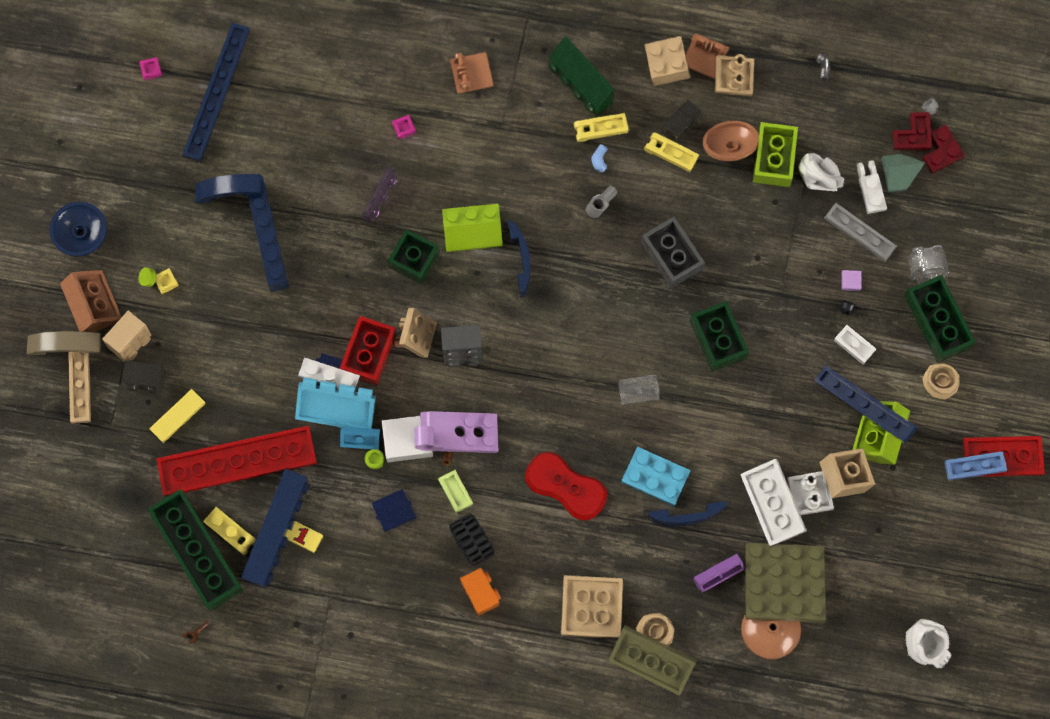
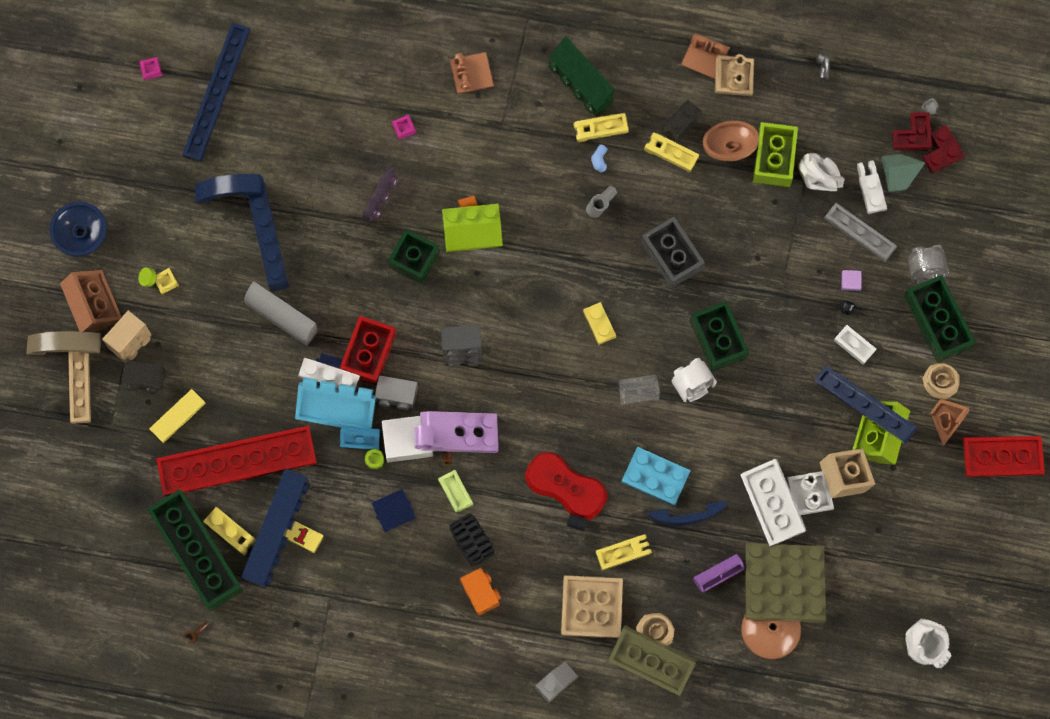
(280, 313): none -> light grey brick
(396, 392): none -> light grey brick
(416, 333): tan plate -> none
(466, 202): none -> orange hinge
(517, 237): dark blue slope -> none
(556, 682): none -> light grey slope
(576, 522): none -> black hinge
(599, 323): none -> light yellow plate
(622, 552): none -> light yellow hinge
(667, 61): tan brick -> none
(693, 380): none -> white brick
(947, 418): none -> nougat slope
(975, 466): medium blue plate -> none

